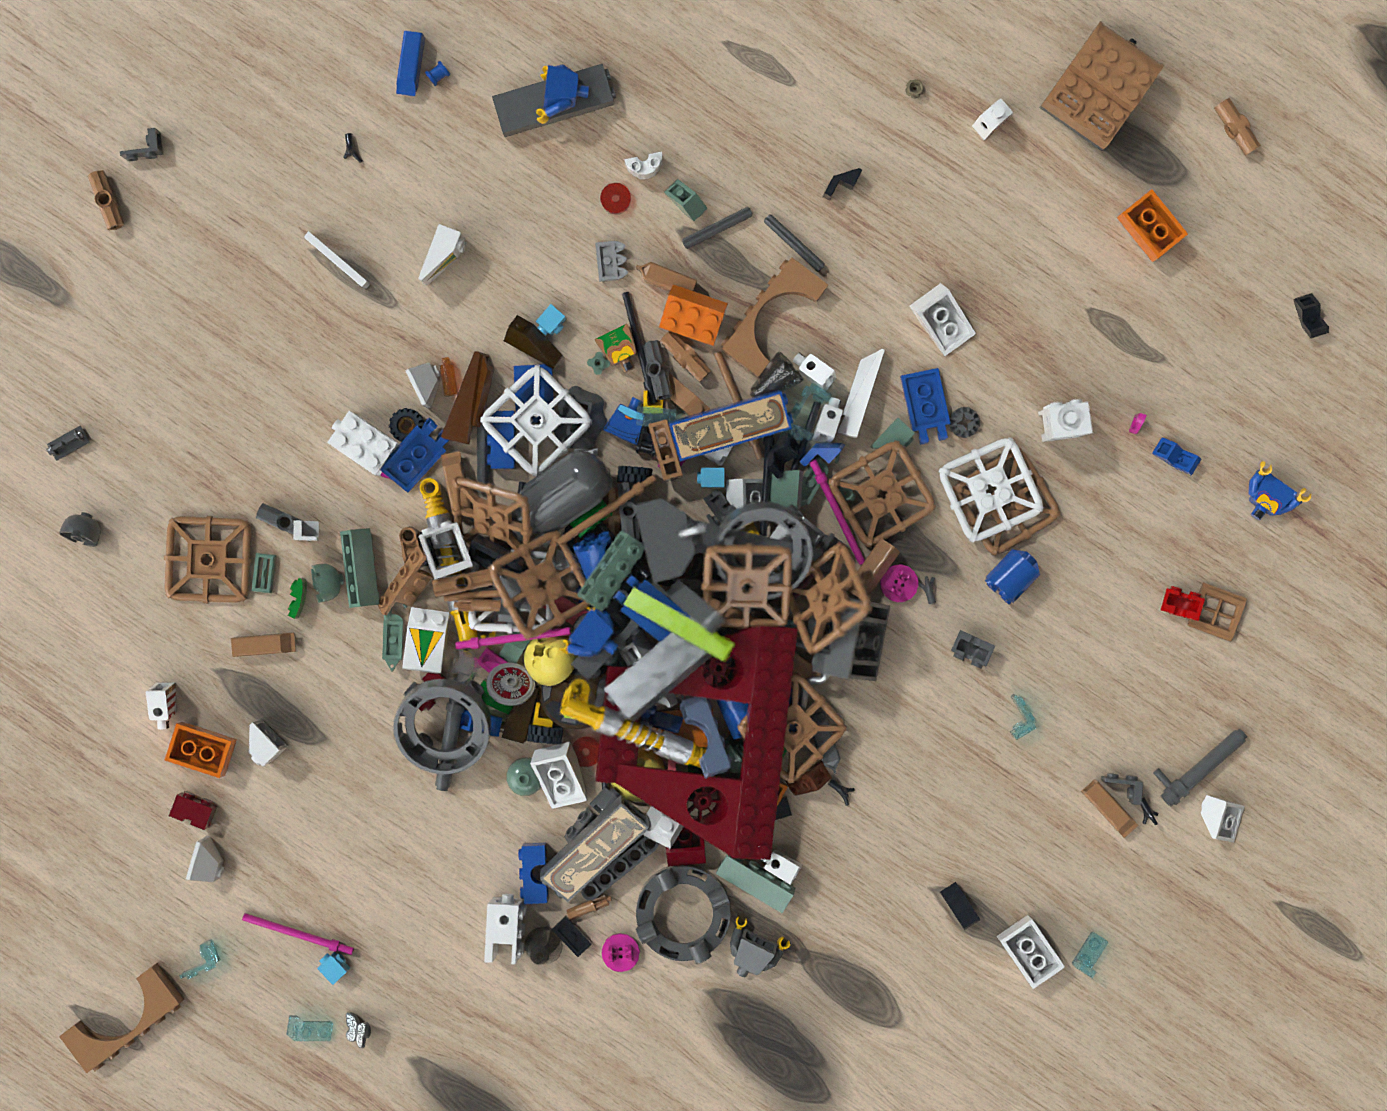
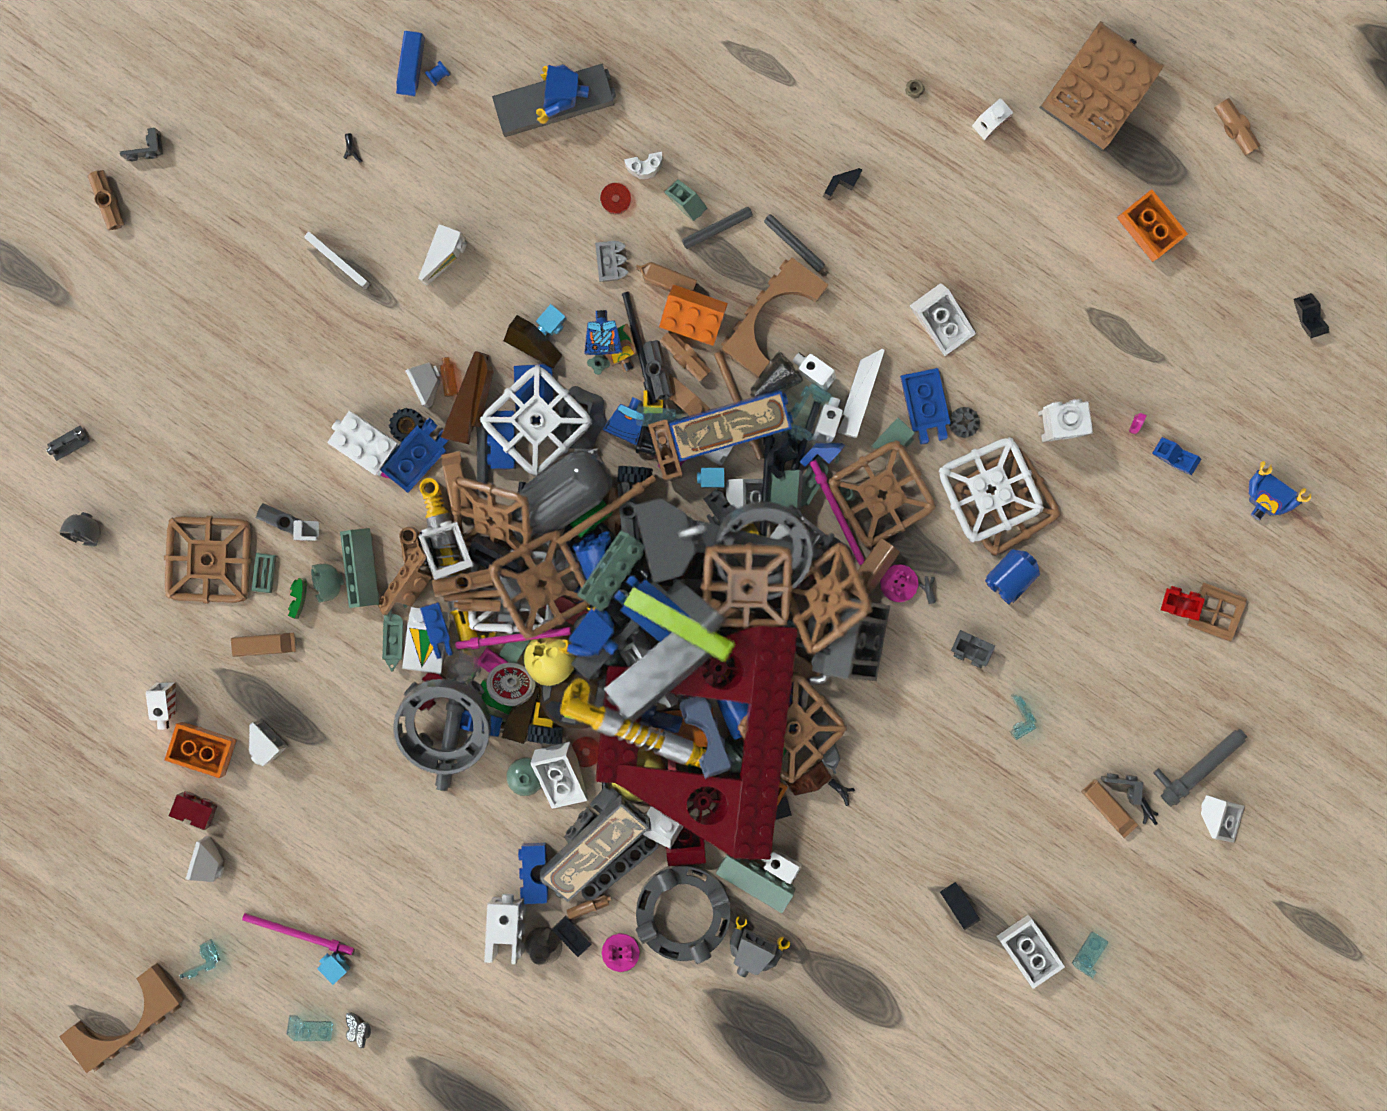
(436, 628): none -> blue hinge
(602, 336): none -> torso

